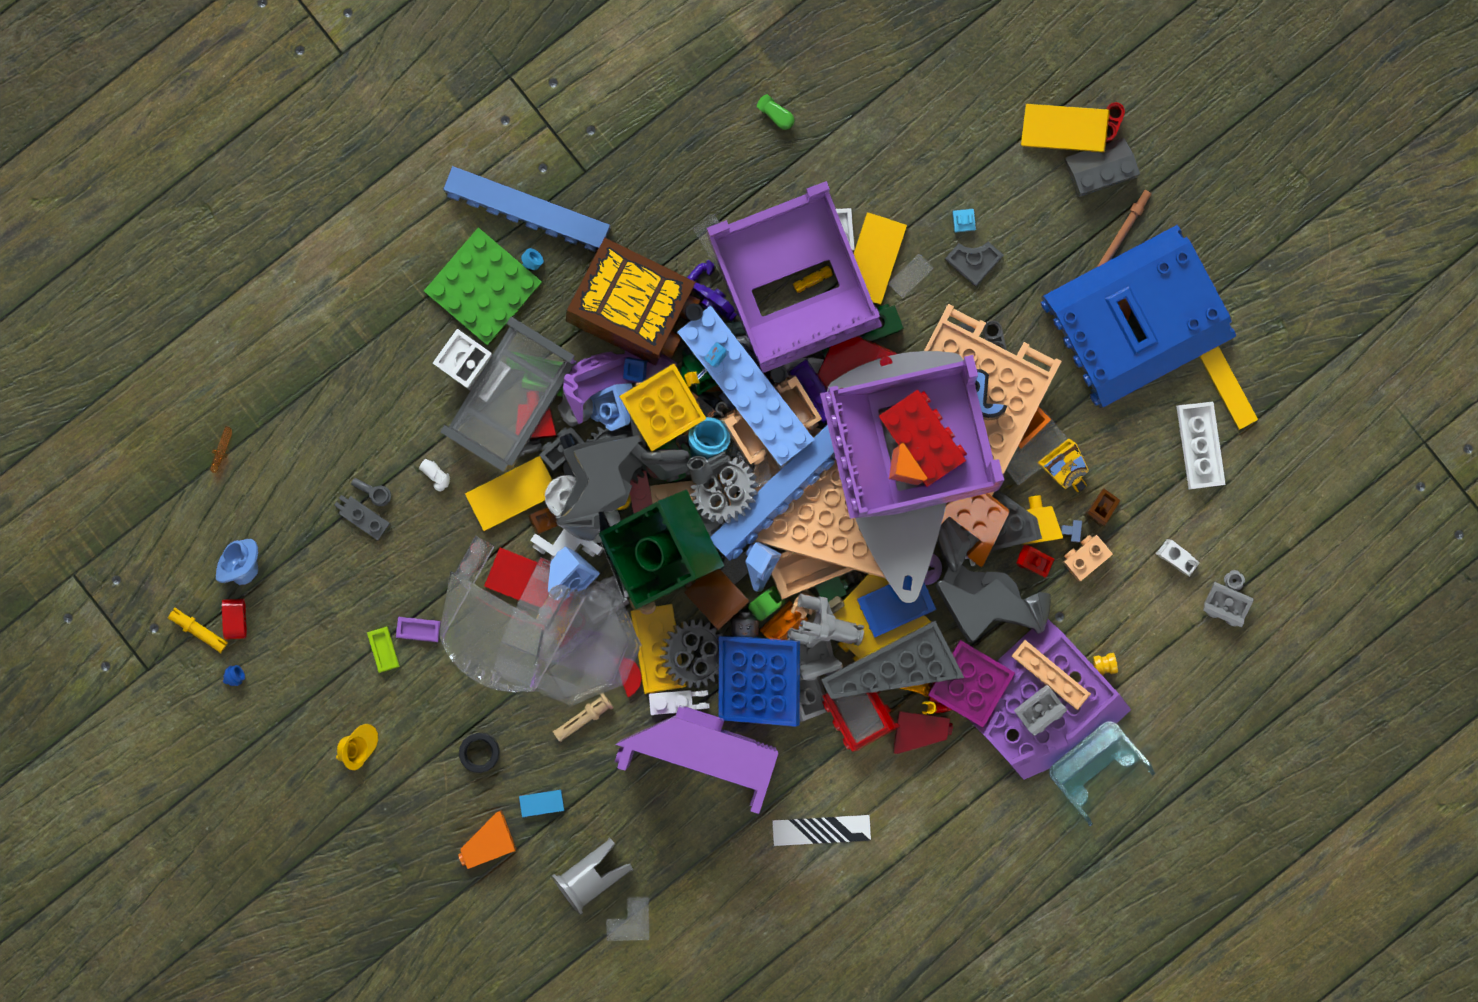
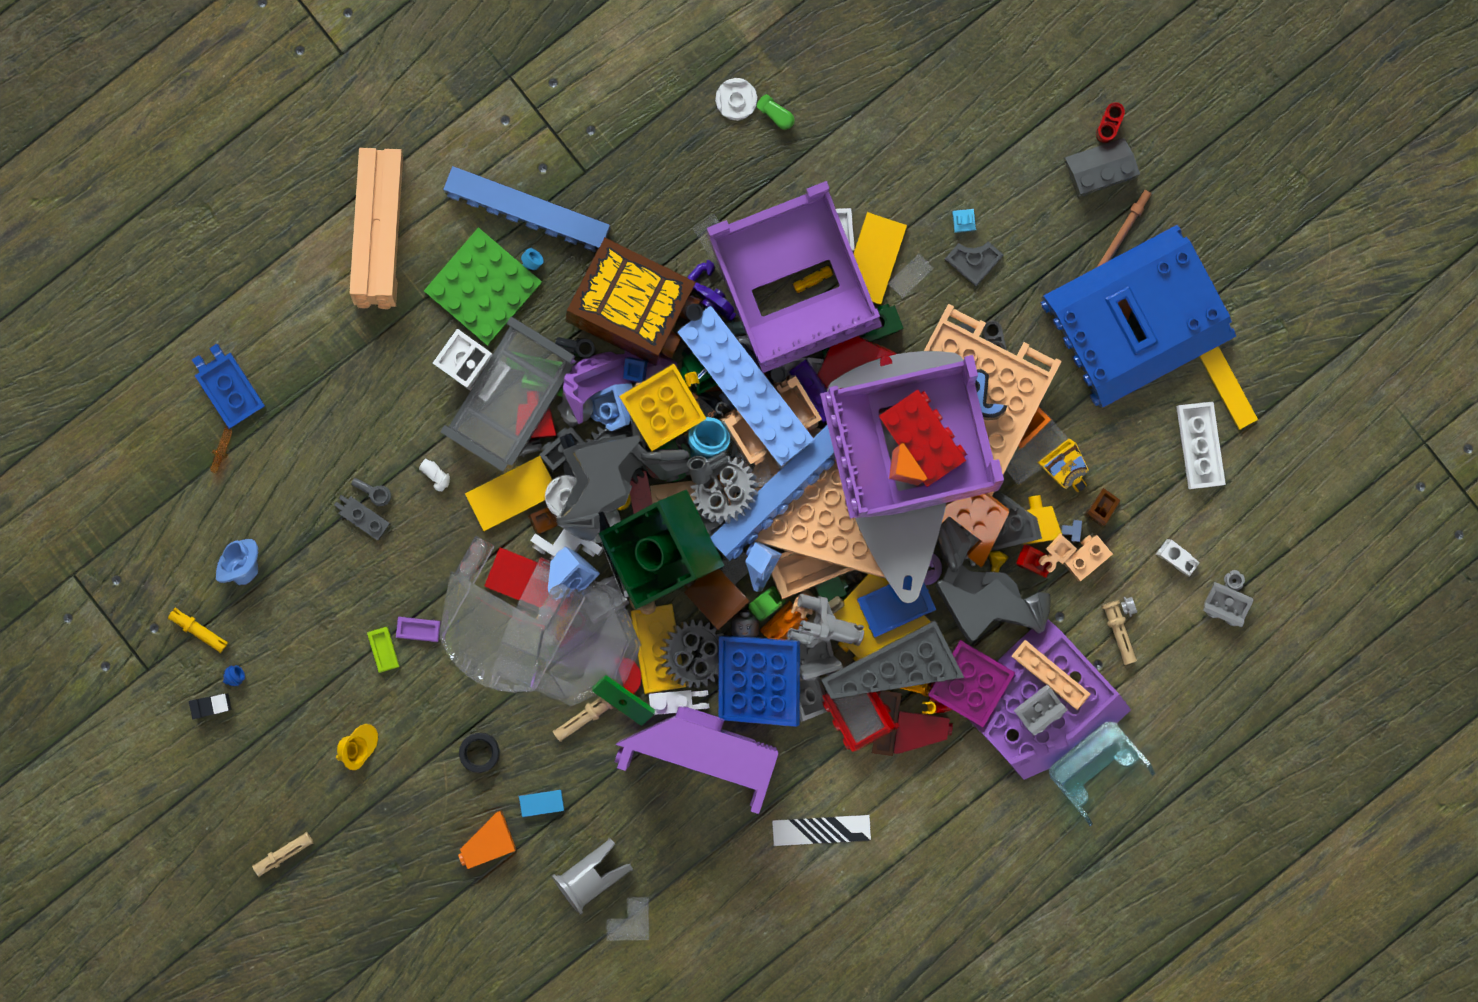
(209, 706): none -> black leg
(227, 387): none -> blue tile
(234, 619): red beam -> none
(274, 859): none -> tan pin
(376, 228): none -> light nougat brick
(574, 346): none -> black axle
(623, 700): none -> green tile
(716, 355): dark azure slope -> none
(736, 99): none -> white tile
(885, 744): none -> reddish brown plate
(997, 560): none -> yellow rock
(1059, 551): none -> light nougat plate
(1065, 128): yellow tile -> none
(1105, 664): yellow wheel -> none
(1117, 622): none -> tan pin
(1128, 606): none -> light grey plate

